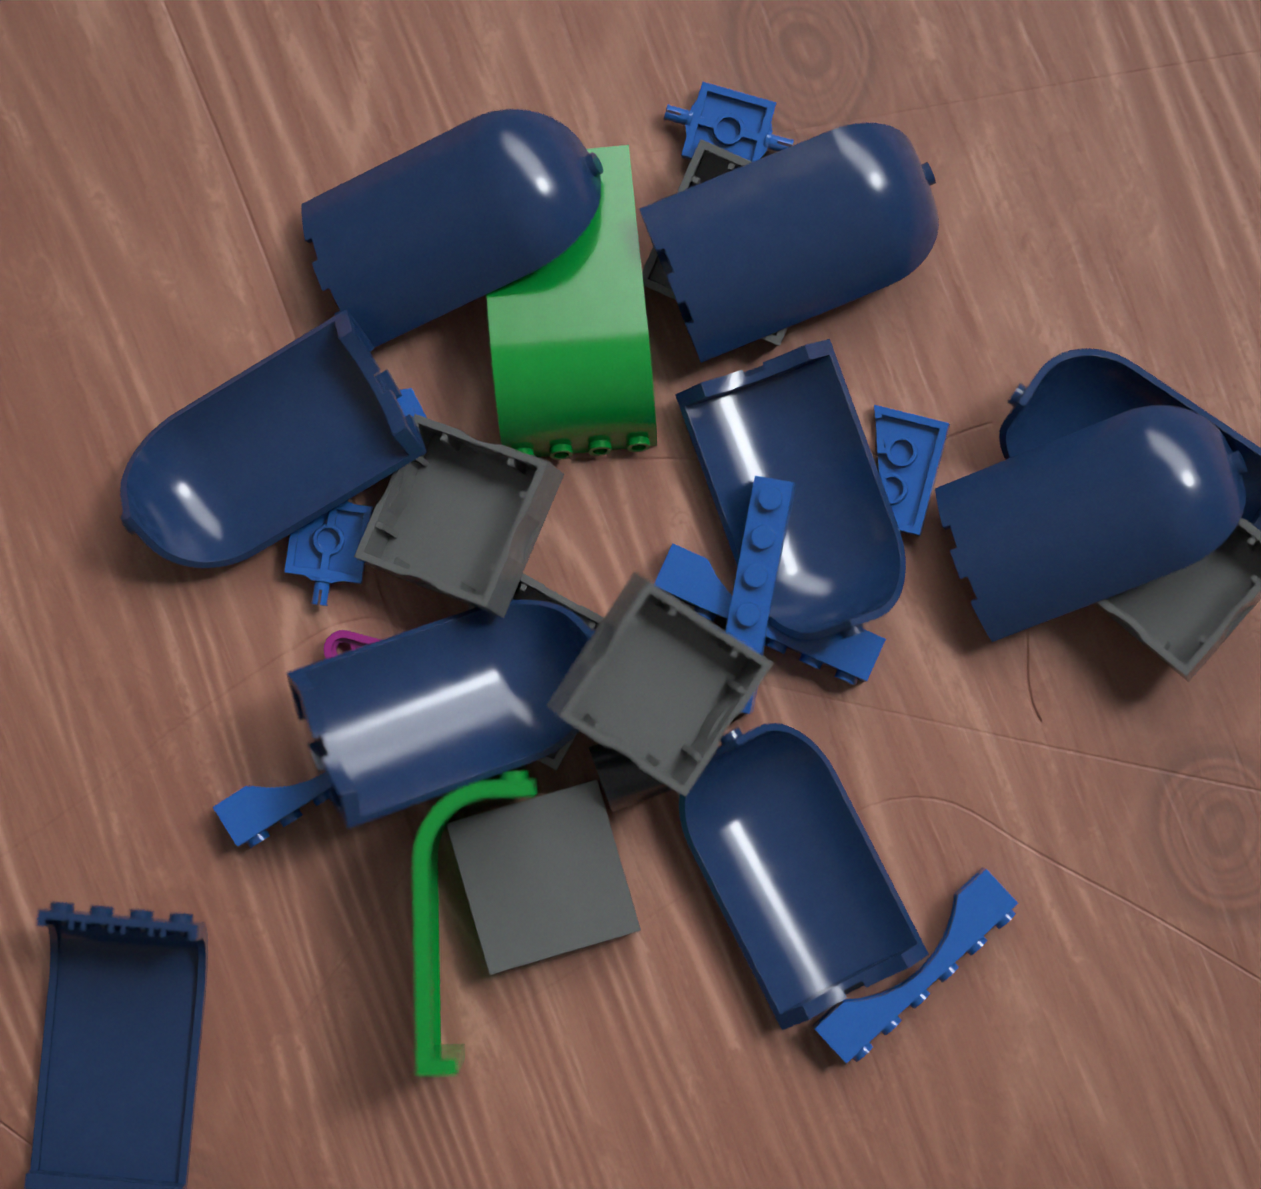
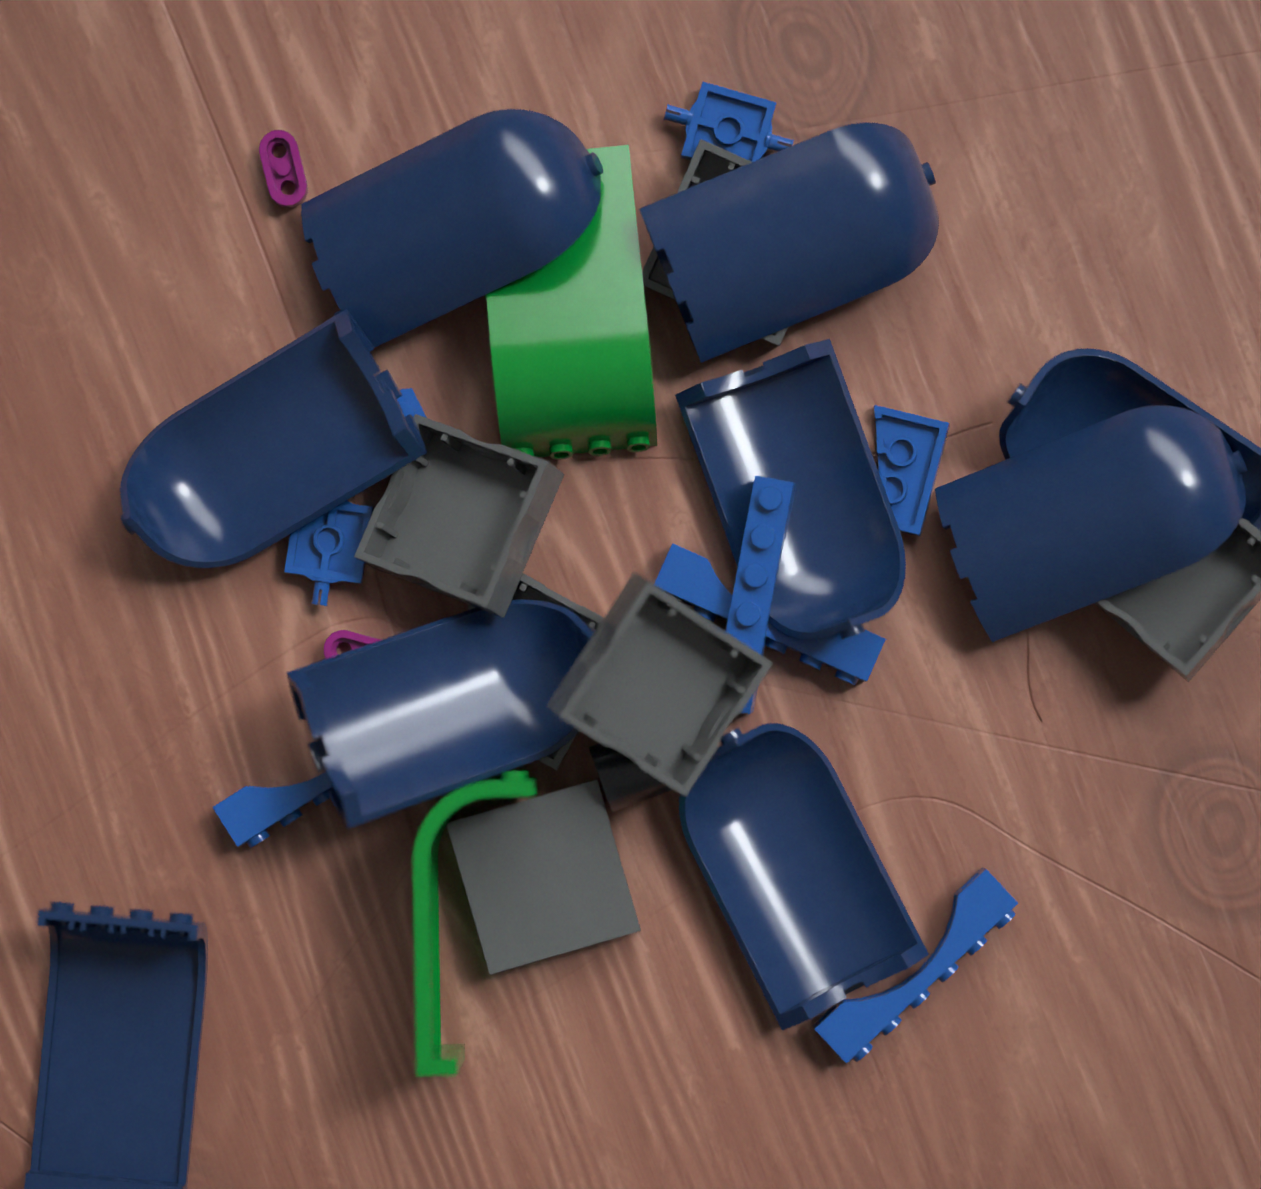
(283, 170): none -> magenta plate

